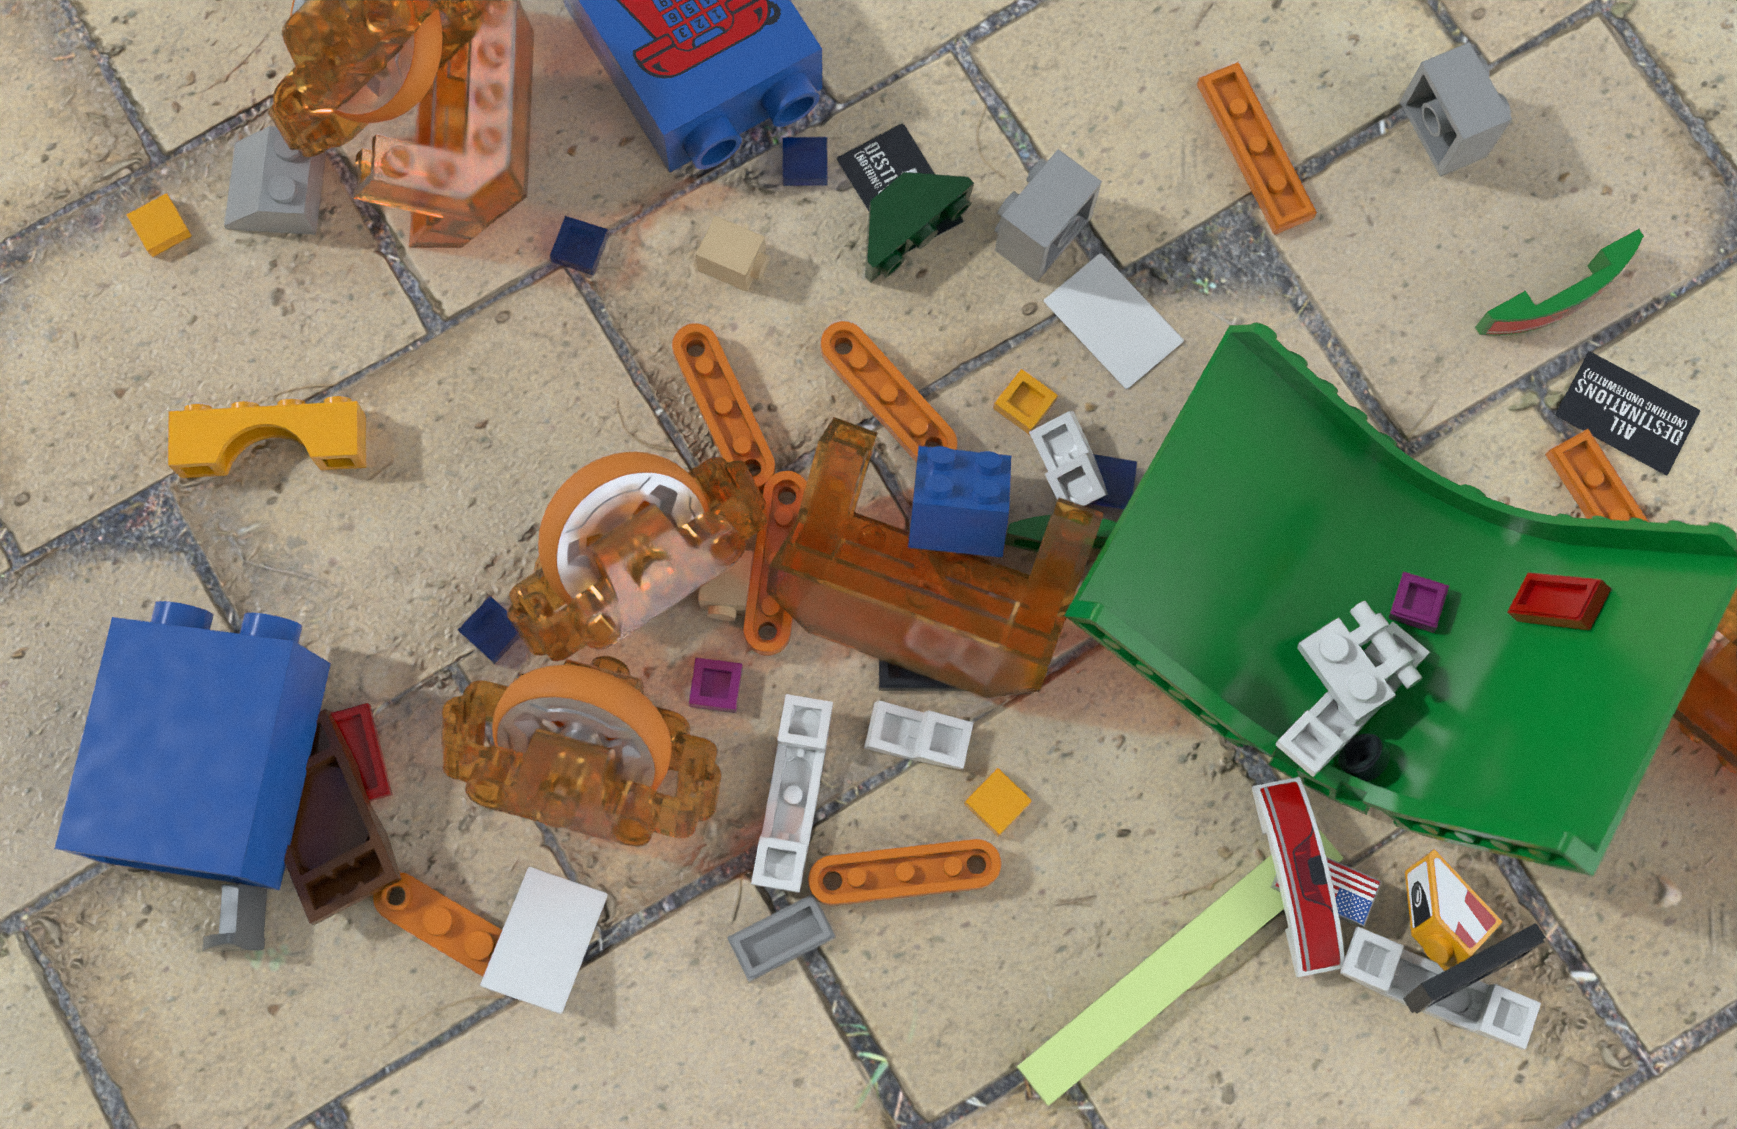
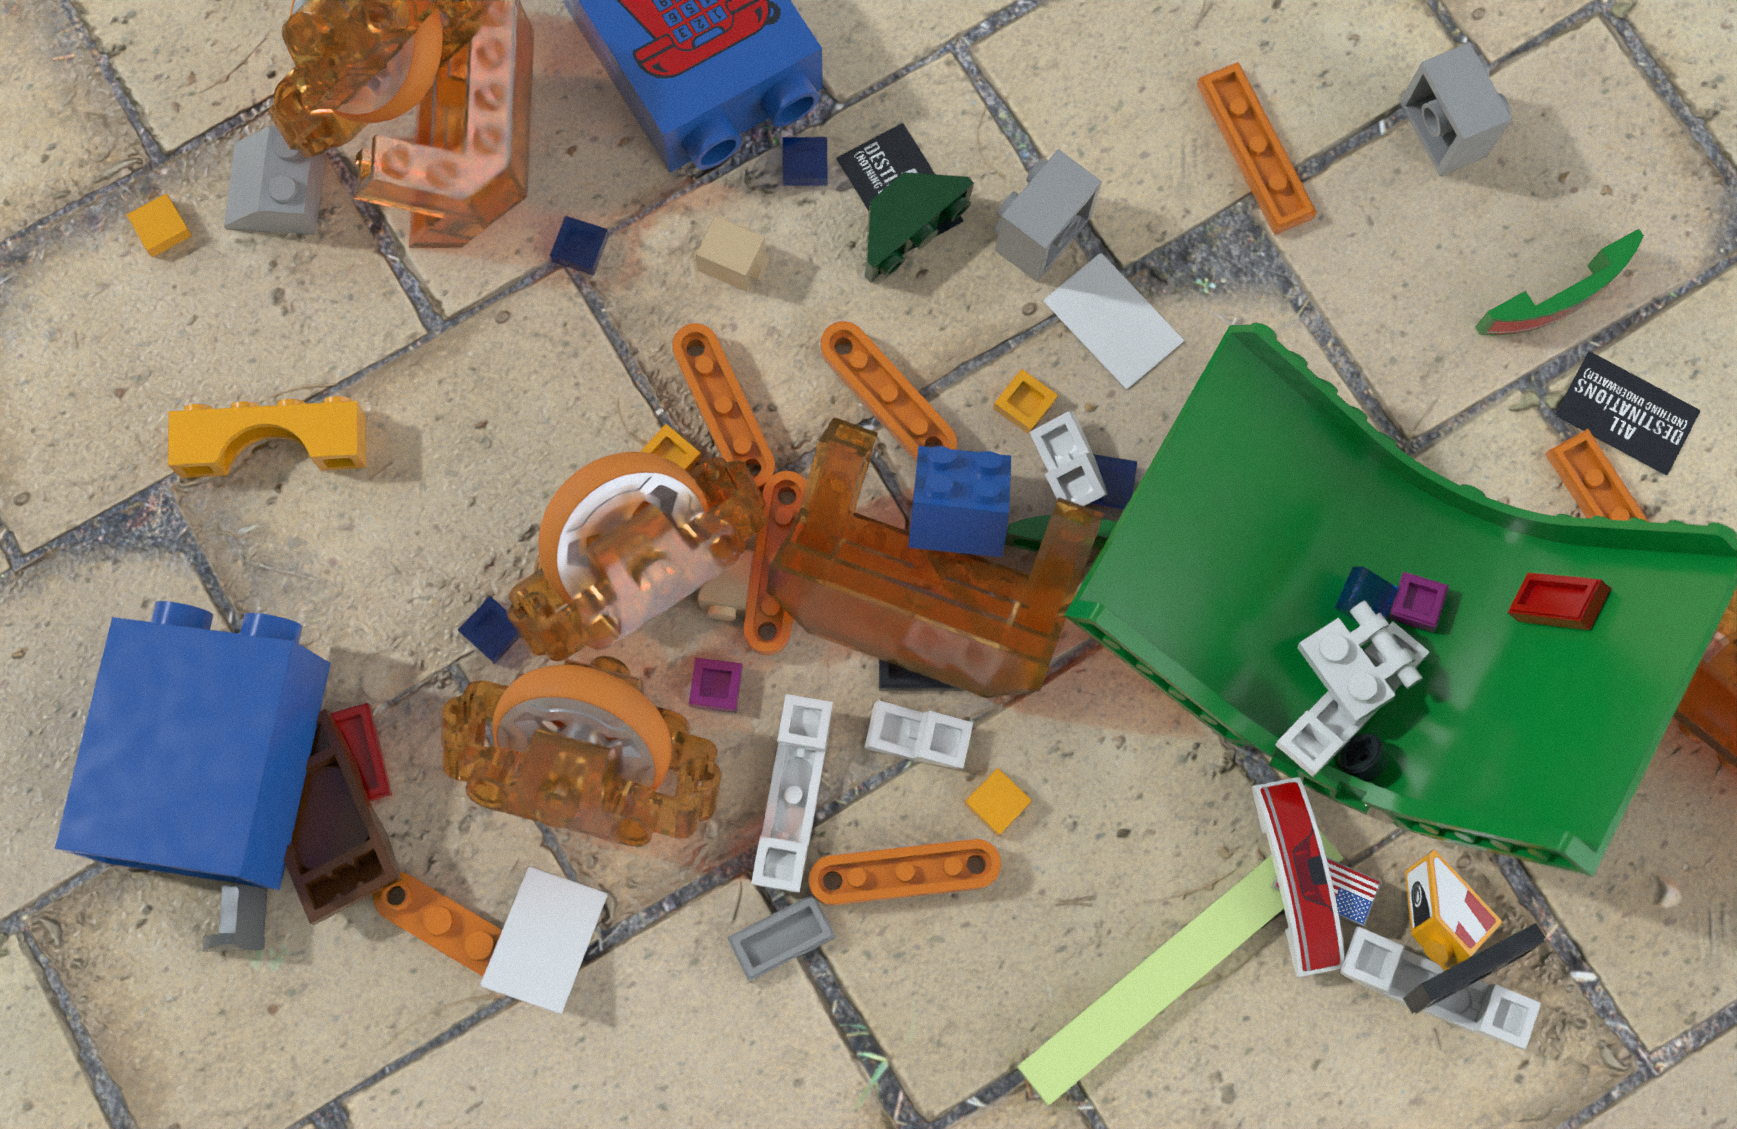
(672, 446): none -> light orange tile
(1368, 587): none -> tile

